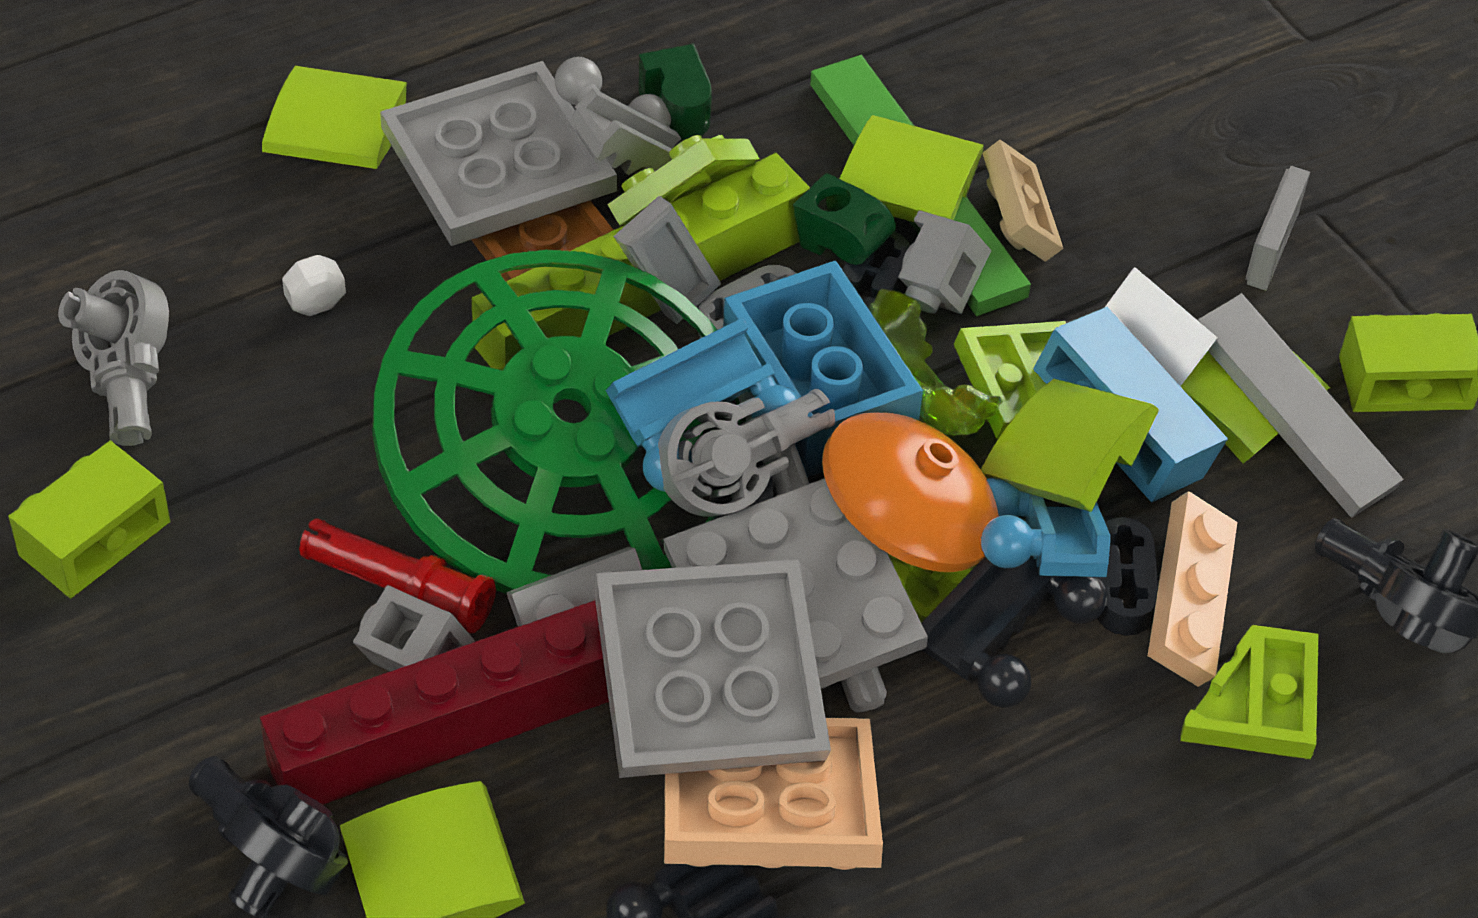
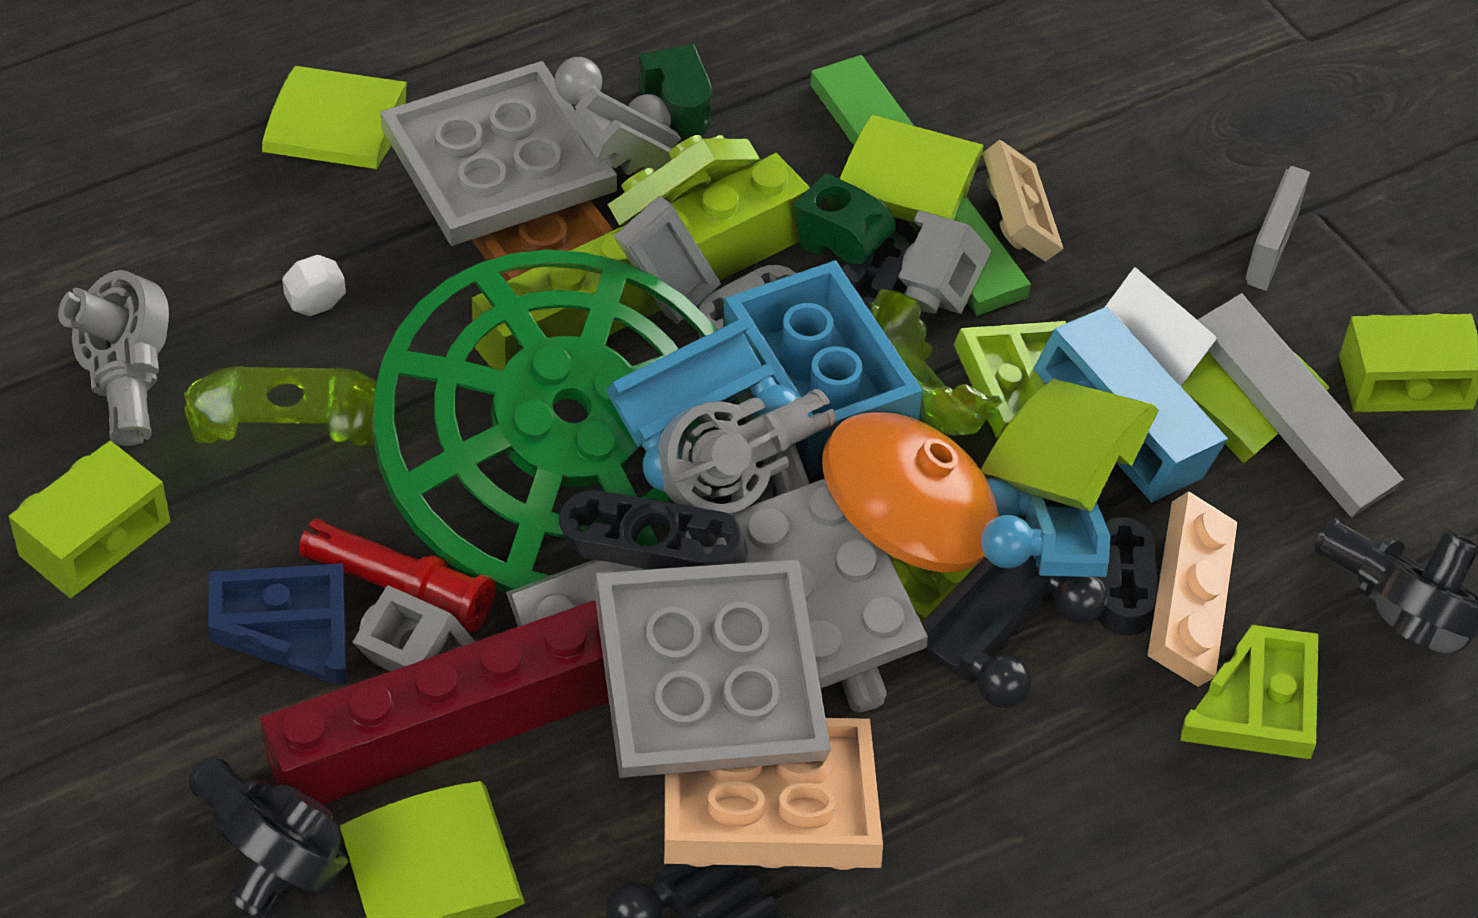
(240, 395): none -> clear neon green piece
(283, 616): none -> dark blue wing
(632, 515): none -> black beam

